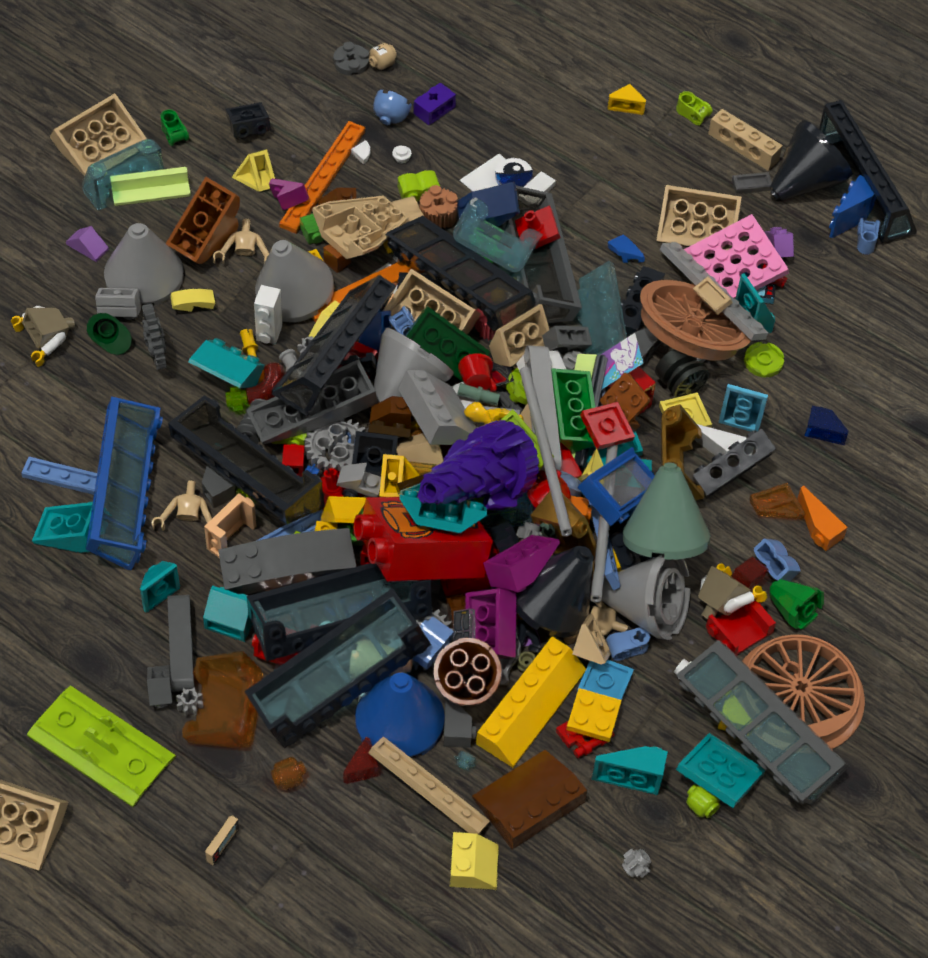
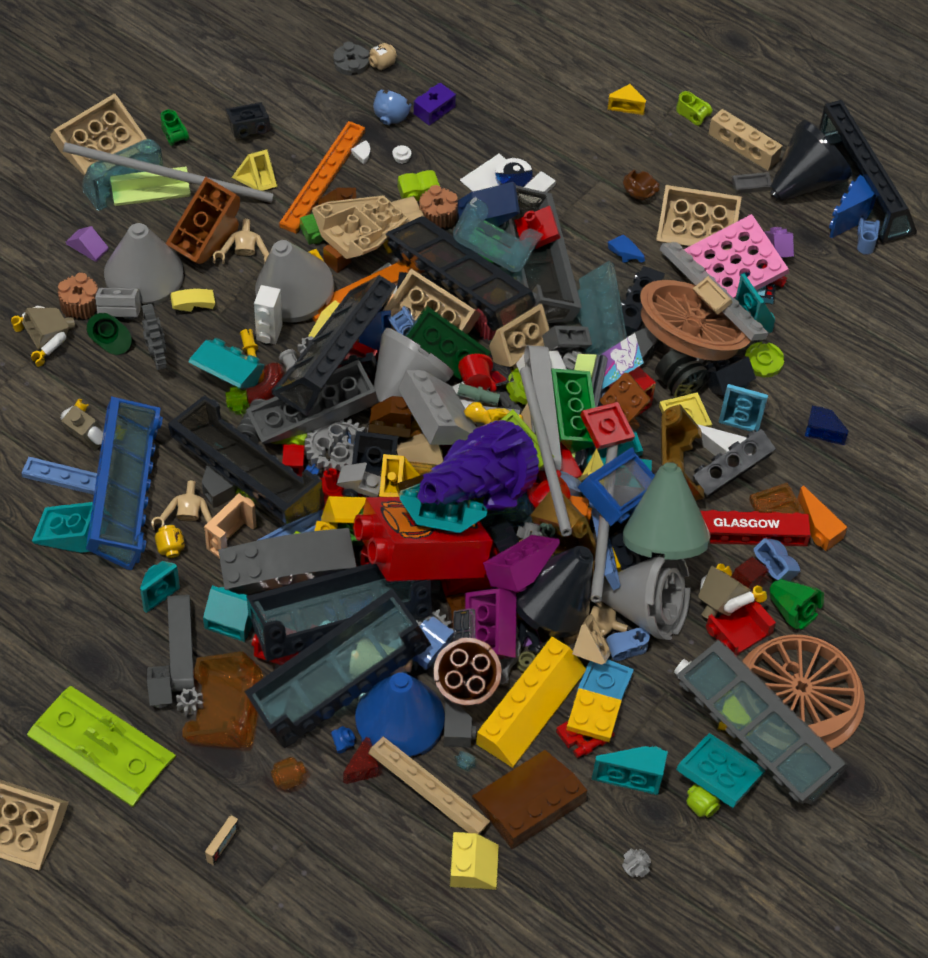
(78, 296): none -> nougat brick
(82, 425): none -> dark tan torso
(163, 171): none -> light grey piece
(169, 541): none -> yellow head
(288, 192): magenta slope -> none
(343, 738): none -> blue plate
(640, 185): none -> reddish brown hair
(732, 371): none -> black slope
(753, 527): none -> red brick

